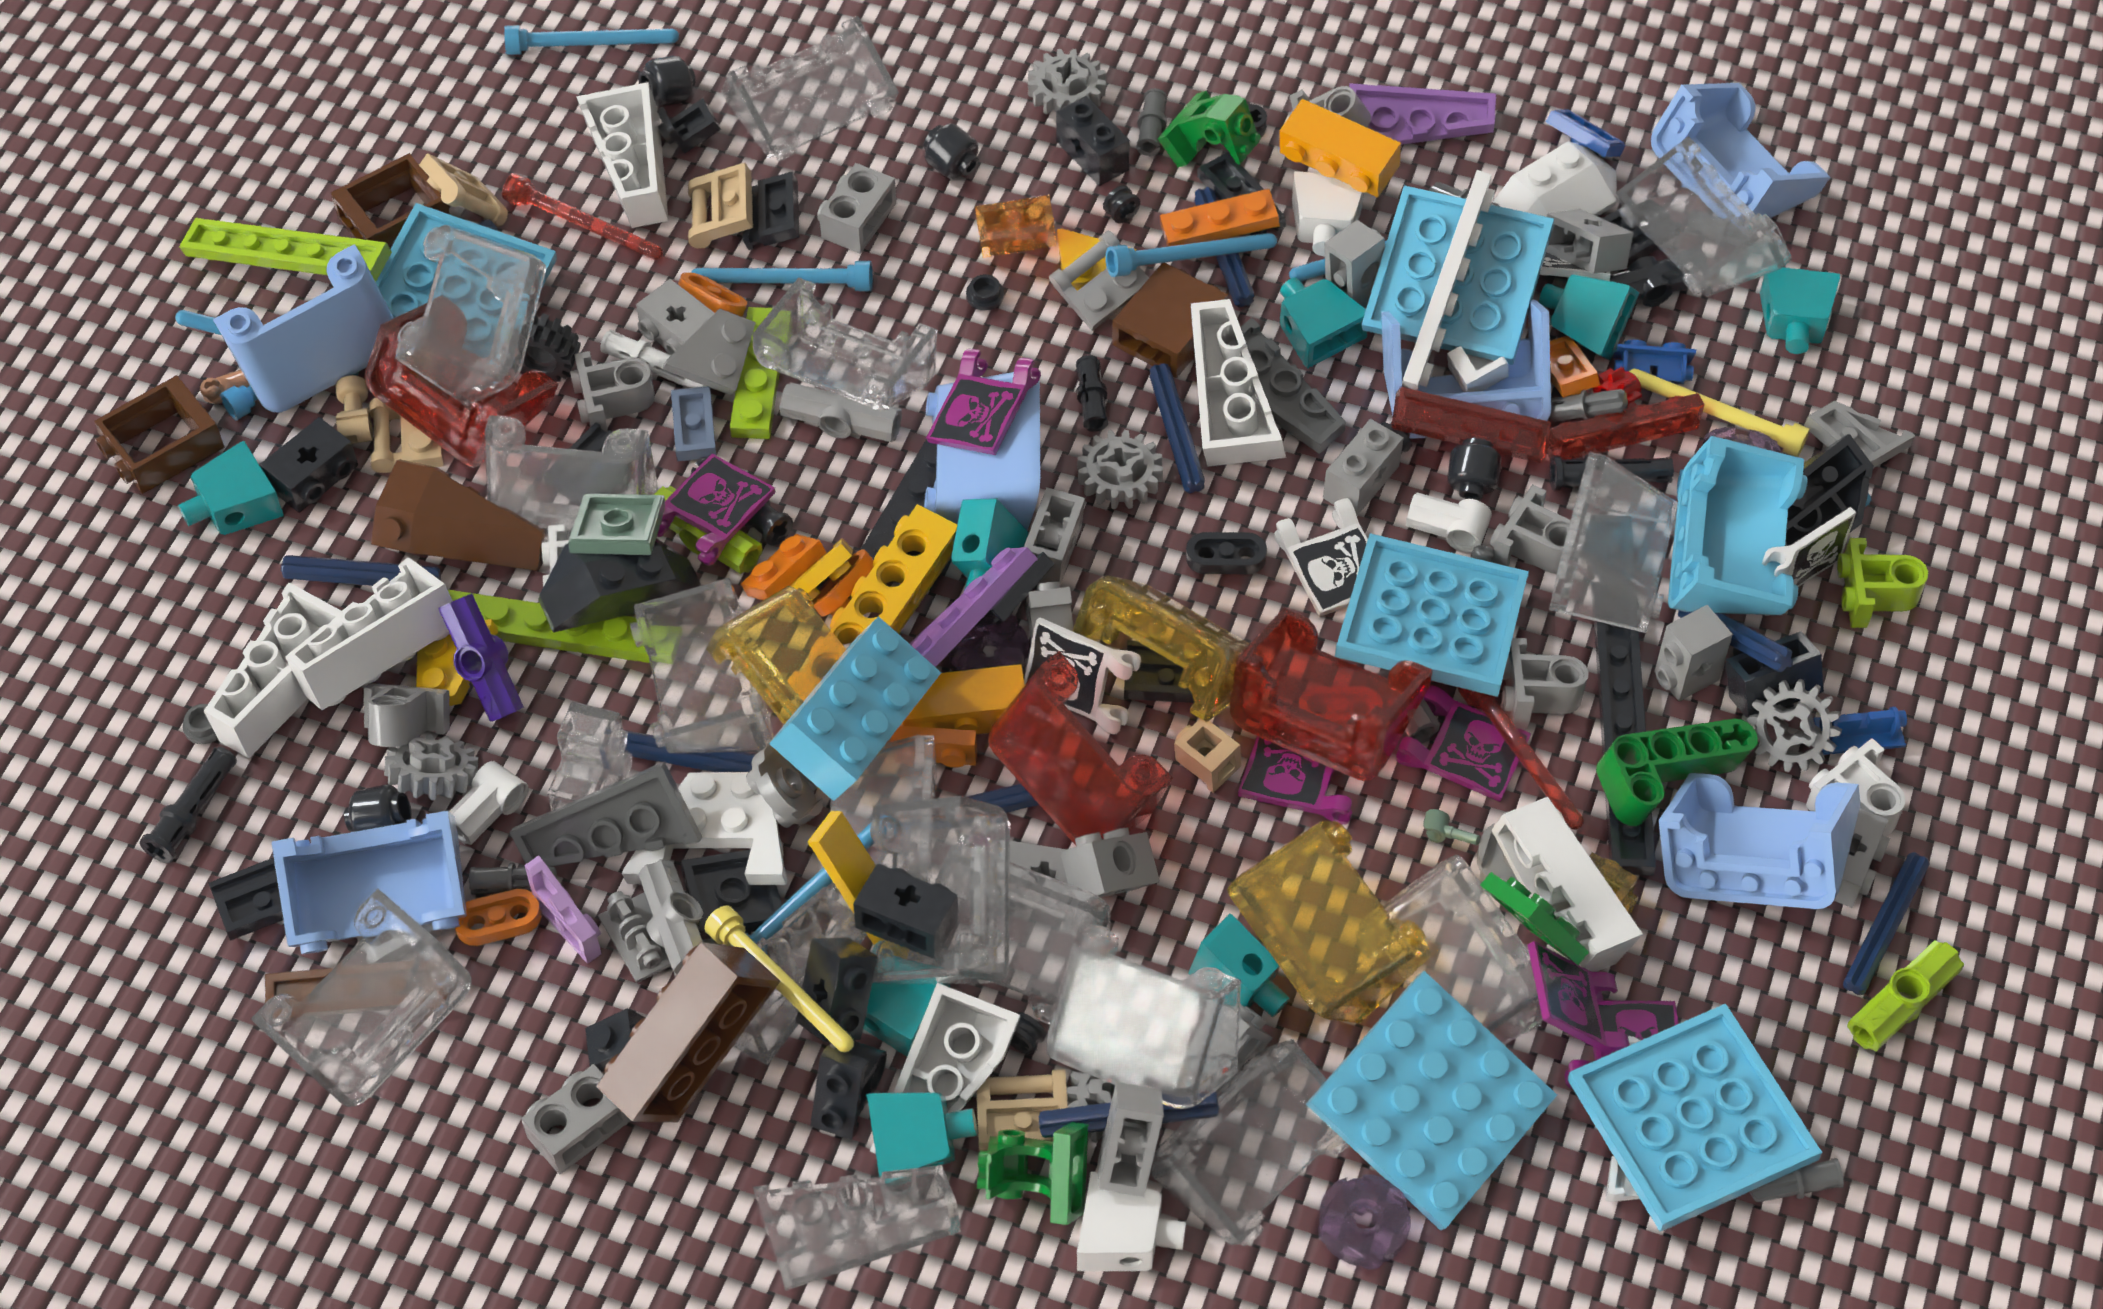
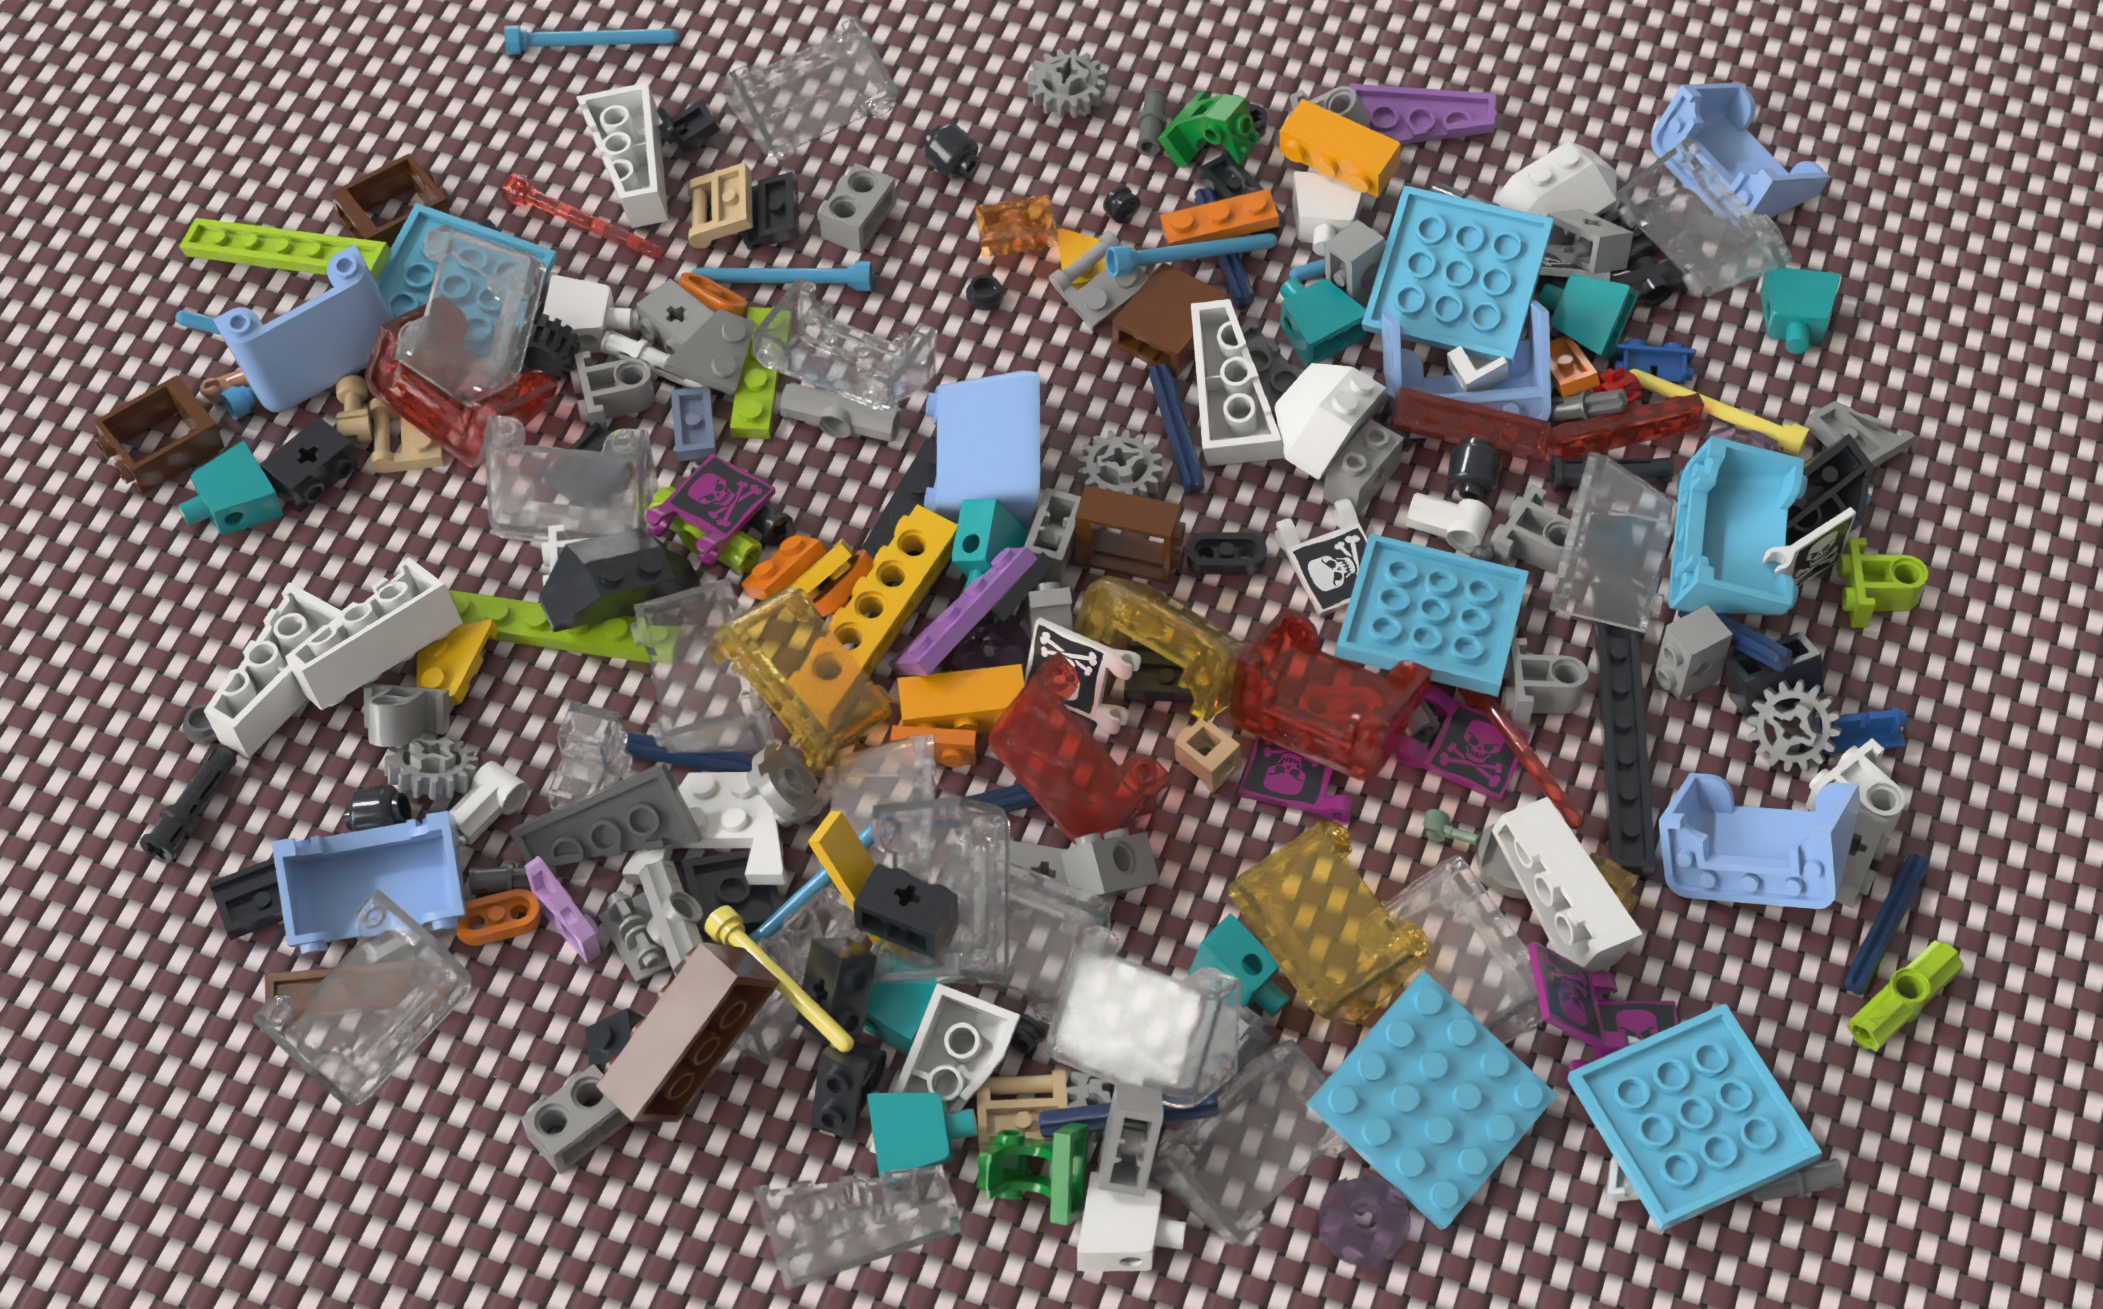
(341, 570): dark blue axle -> none
(441, 518): reddish brown wedge -> none
(463, 190): tan plate -> none
(481, 657): dark purple piece -> none
(586, 309): none -> white torso
(617, 524): sand green tile -> none
(668, 79): black head -> none
(855, 709): medium azure brick -> none
(981, 408): magenta flag -> none
(1091, 393): black pin -> none
(1092, 140): black brick -> none
(1125, 553): none -> reddish brown window
(1325, 414): none -> white wedge
(1453, 269): white plate -> none
(1536, 916): green plate -> none
(1586, 133): plate -> none
(1642, 761): green beam -> none

